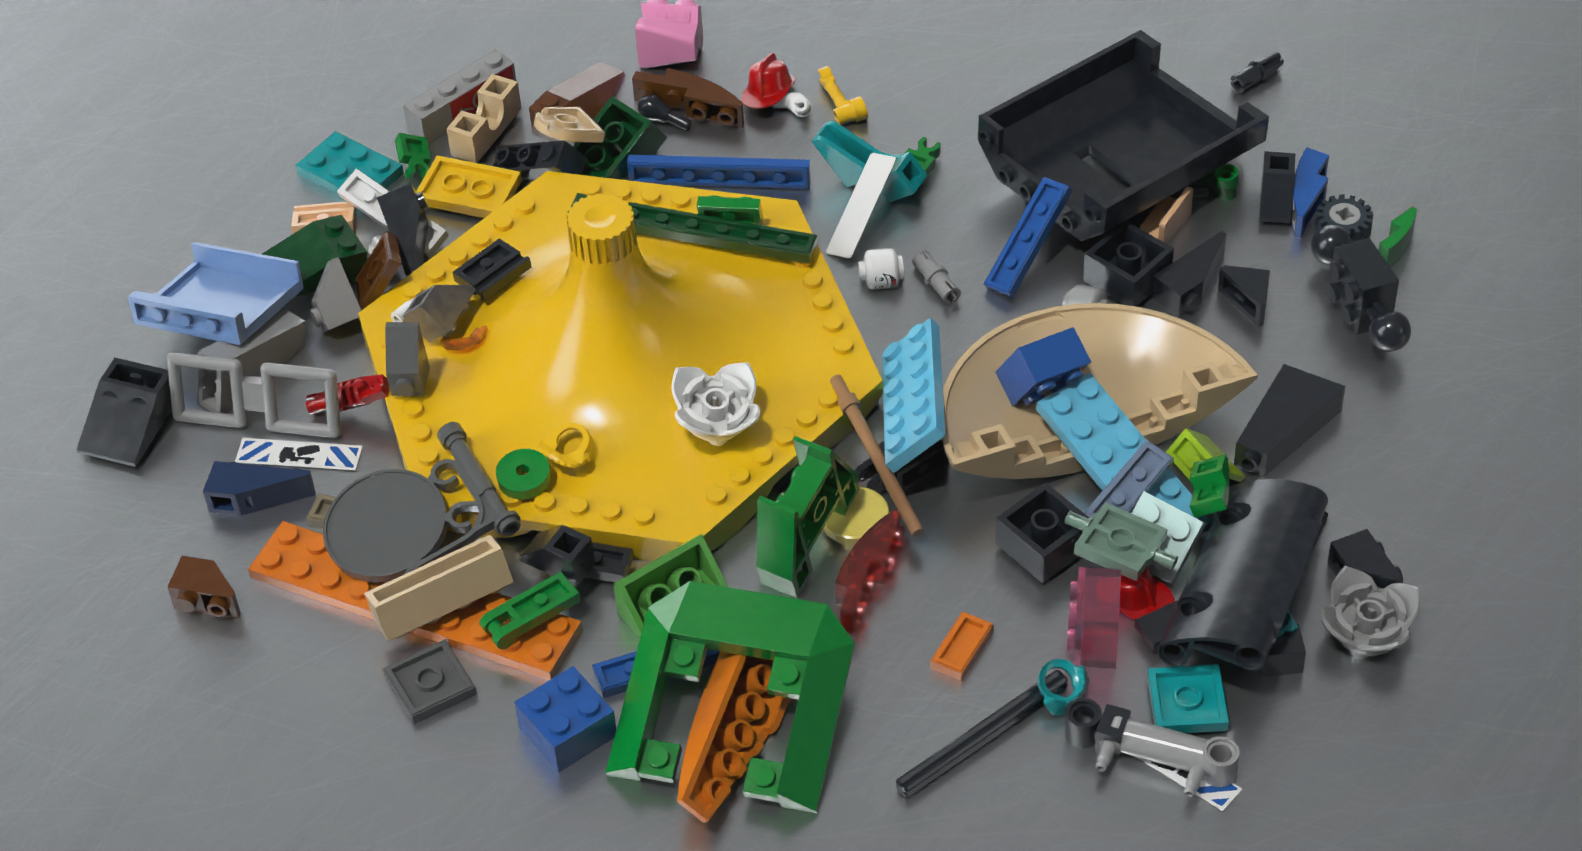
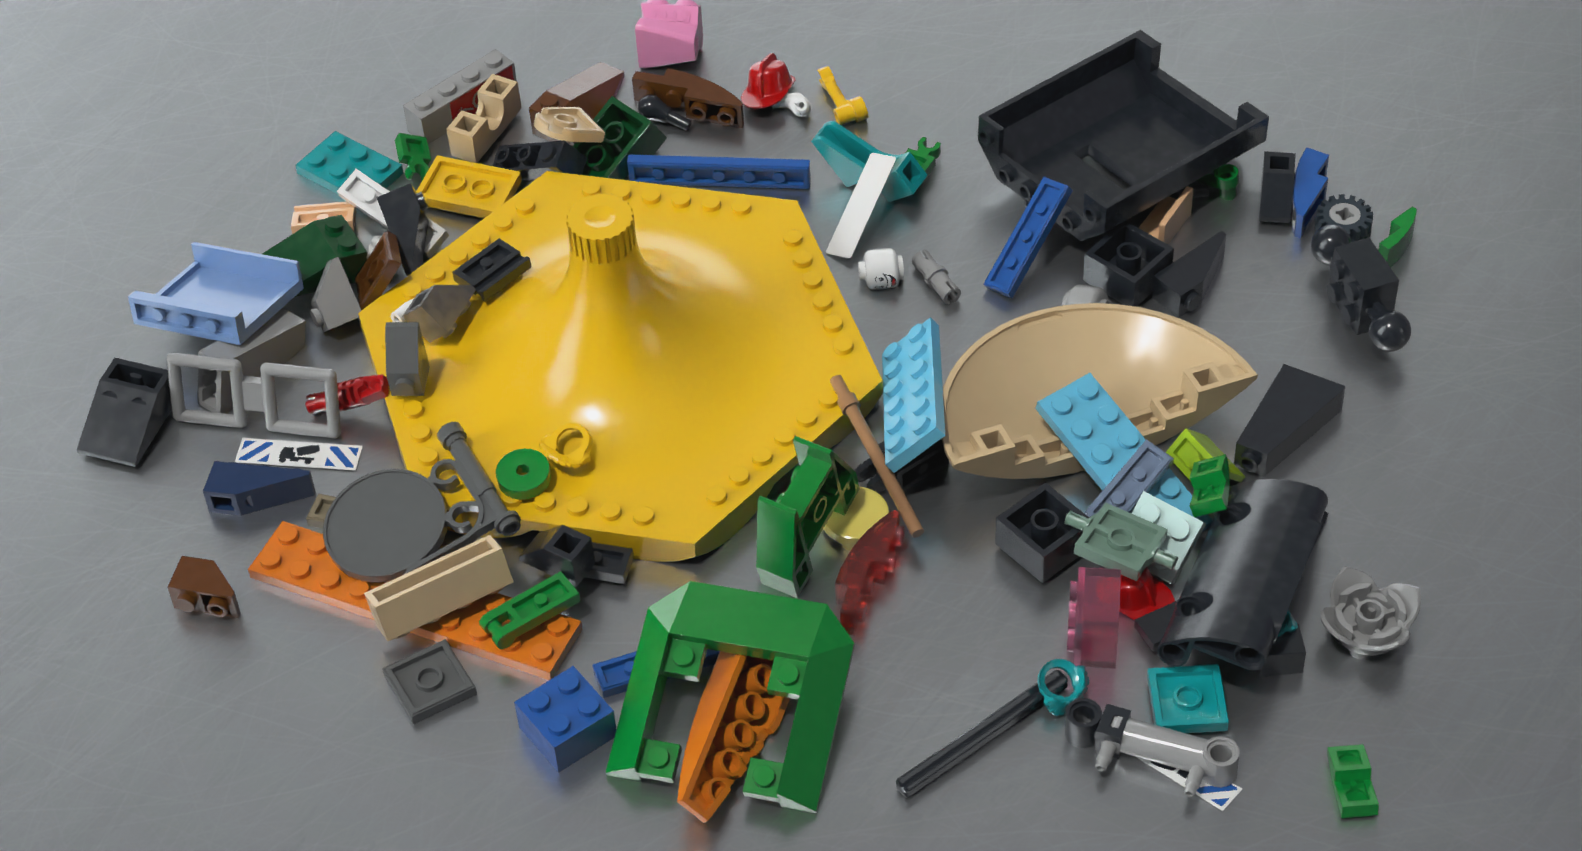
(464, 343): clear orange piece -> none
(661, 577): bright green slope -> none
(715, 405): white brick -> none
(722, 232): dark green tile -> none
(738, 209): green plate -> none
(961, 646): orange tile -> none
(1043, 367): blue brick -> none
(1246, 290): black slope -> none
(1256, 72): black axle -> none
(1352, 781): none -> green slope
(1364, 554): black slope -> none

